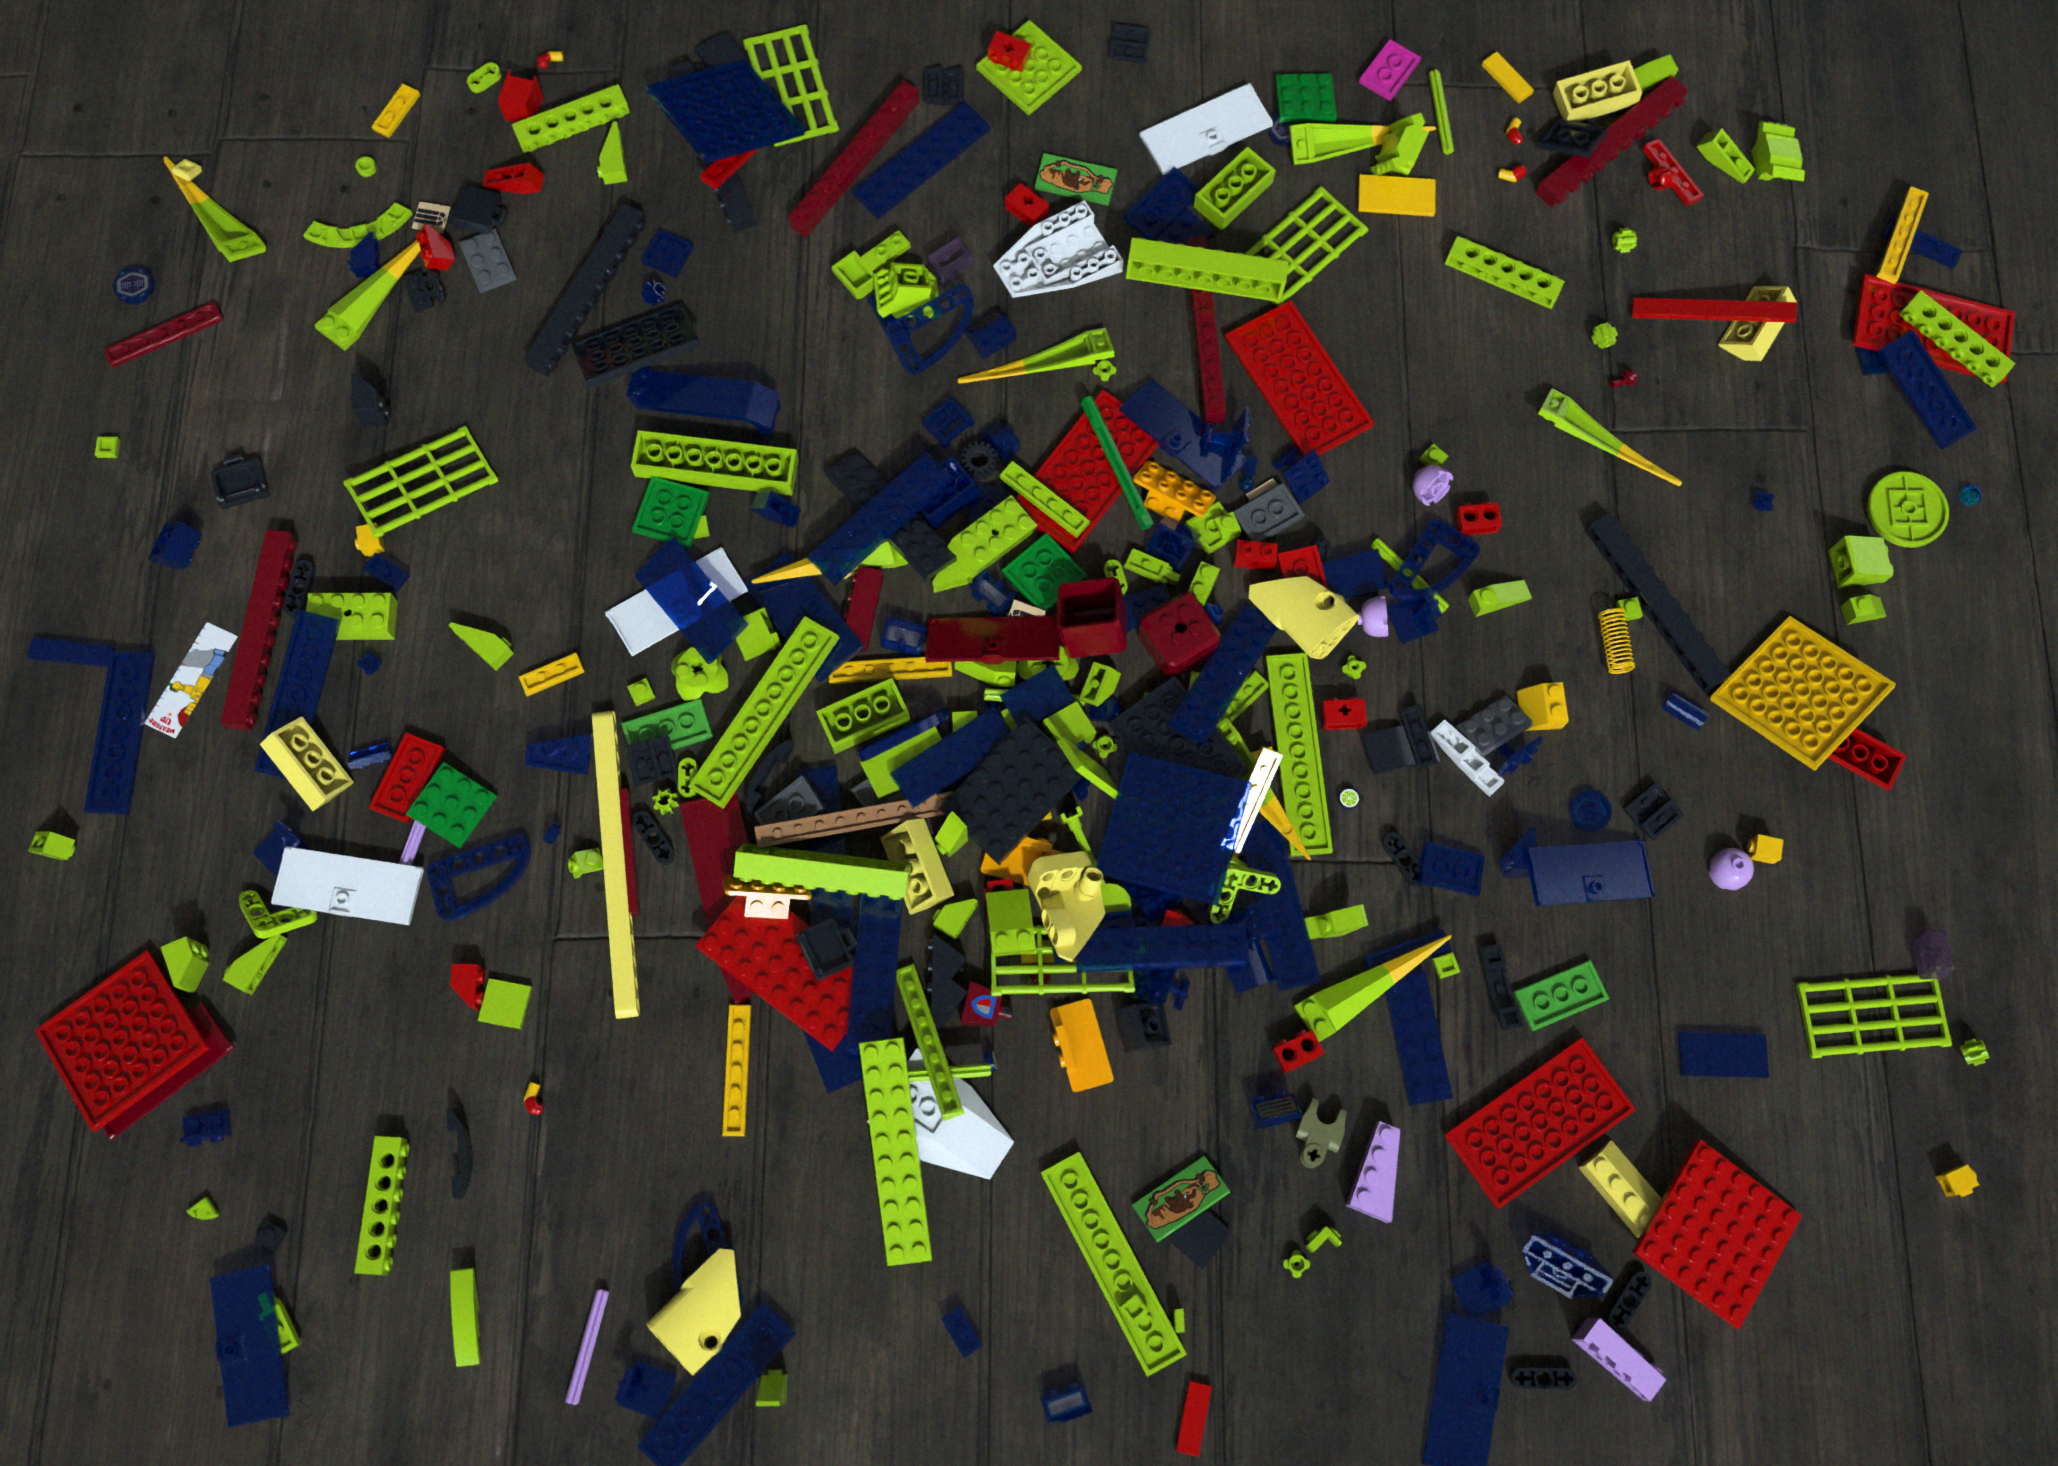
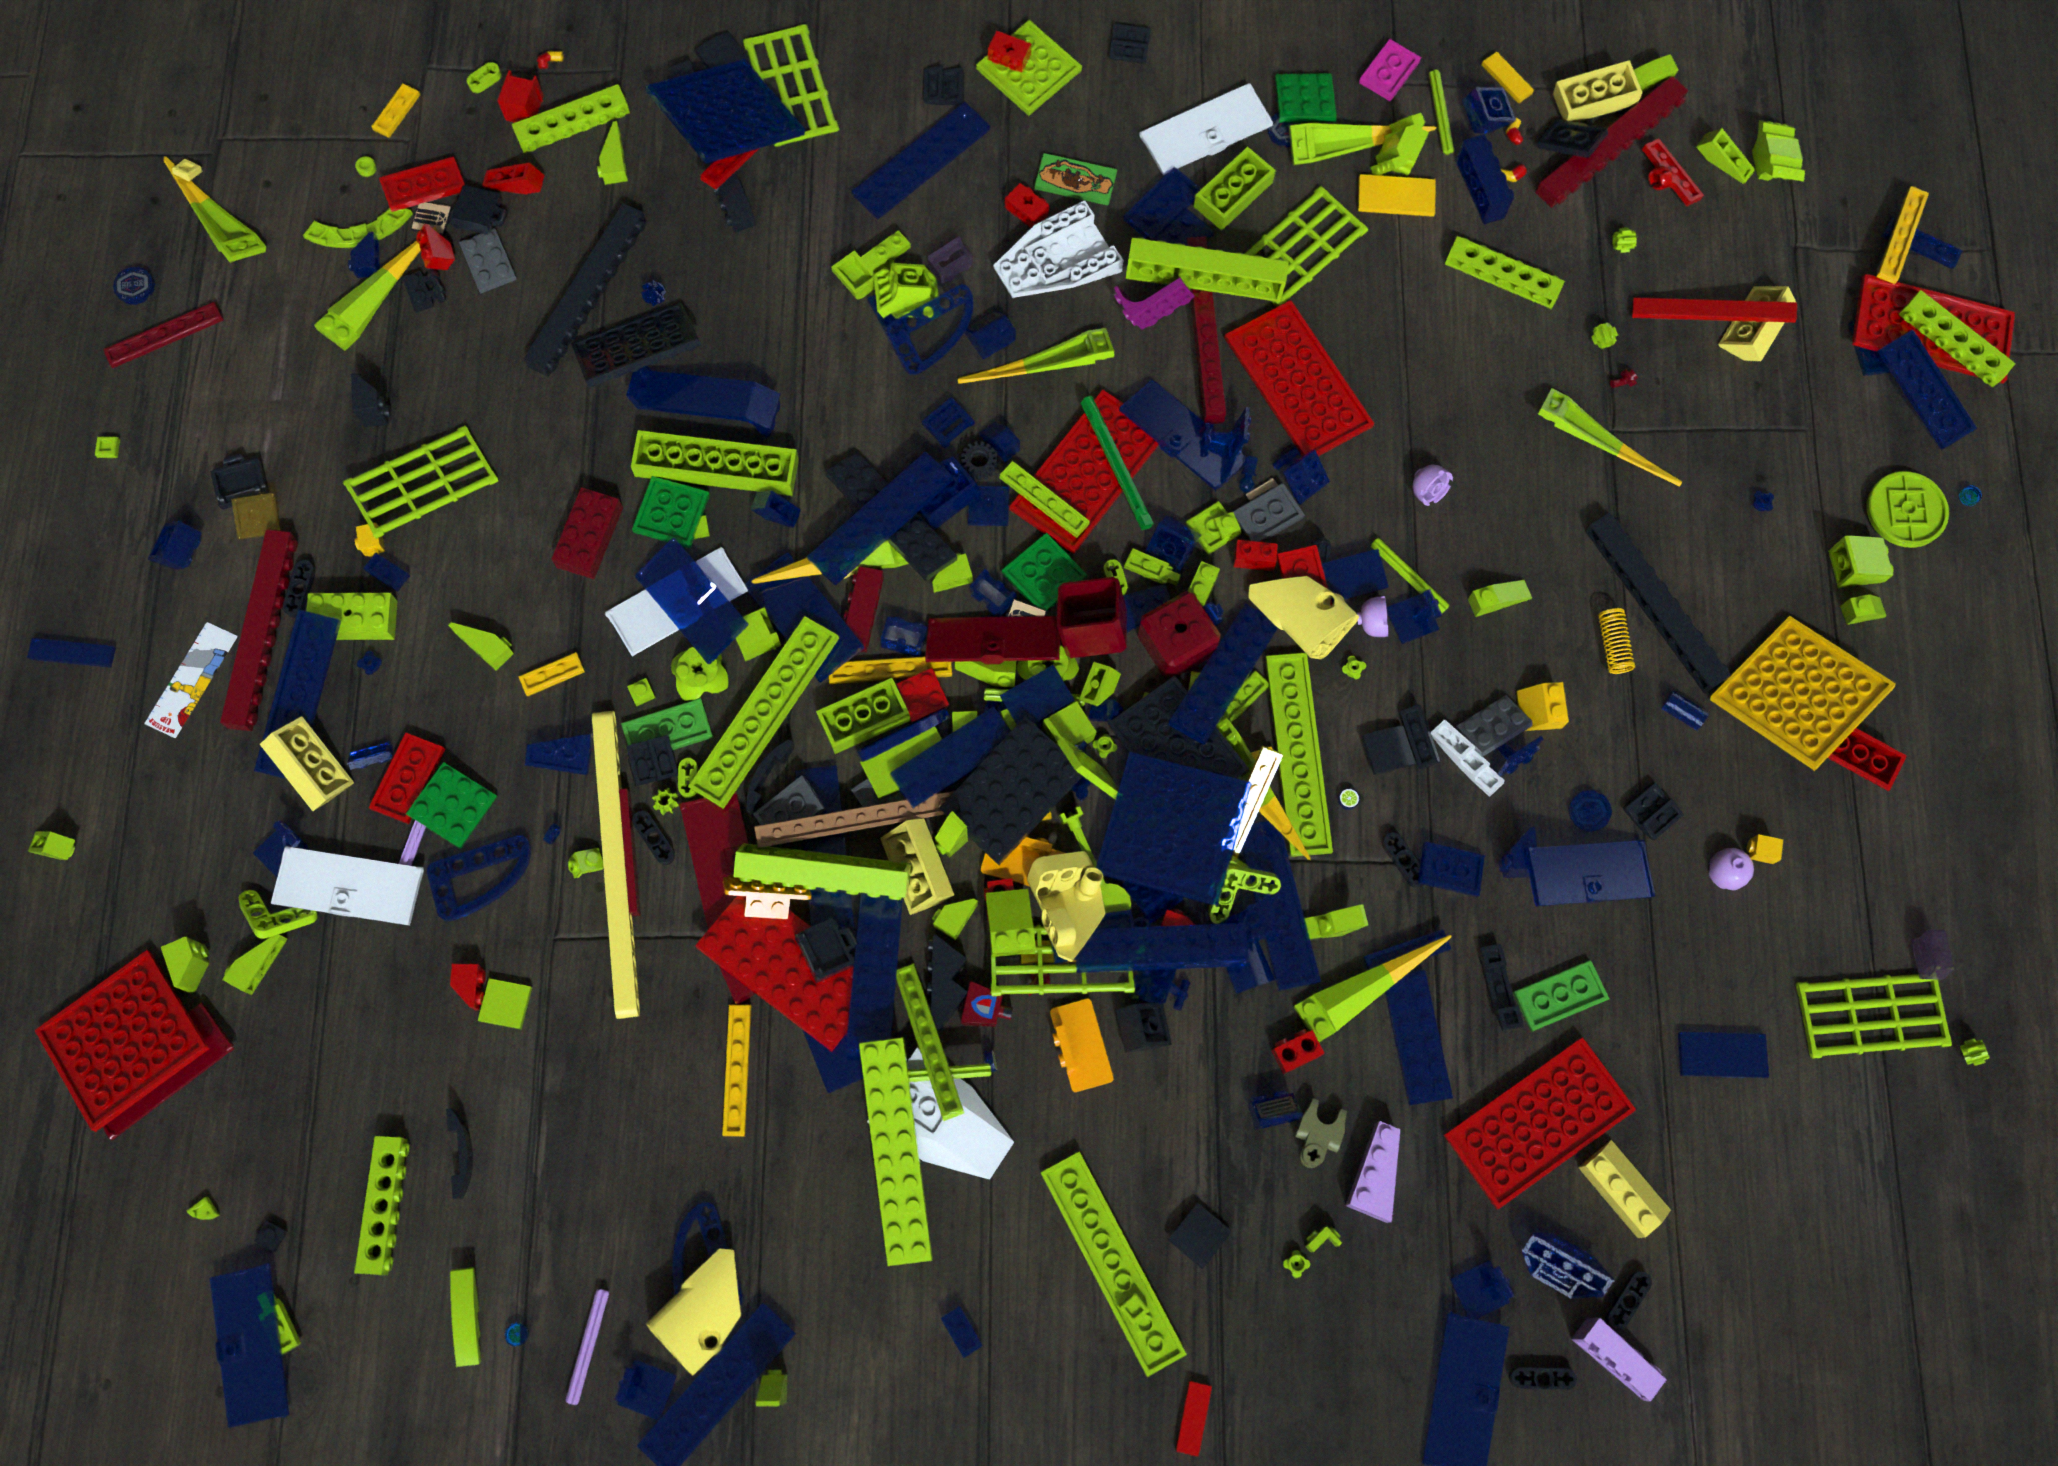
(119, 733): clear blue plate -> none
(205, 1127): clear blue bracket -> none
(255, 515): none -> clear yellow tile
(422, 184): none -> red plate
(516, 1334): none -> tile
(530, 1100): red arm -> none
(587, 533): none -> dark red brick
(667, 253): clear blue tile -> none
(854, 159): dark red brick -> none
(922, 695): none -> red plate
(992, 536): lime brick -> none
(1065, 1404): clear blue window -> none
(1104, 364): lime plate -> none
(1156, 306): none -> magenta bracket
(1172, 494): light orange bracket -> none
(1178, 1319): lime tile -> none
(1180, 1199): tile -> none
(1335, 720): red brick -> none
(1433, 456): lime plate -> none
(1440, 537): clear blue beam -> none
(1446, 965): lime tile -> none
(1479, 522): red brick -> none
(1484, 179): none -> clear blue brick
(1488, 109): none -> clear blue slope
(1631, 607): lime plate -> none
(1717, 1234): red plate -> none
(1958, 1181): yellow brick -> none

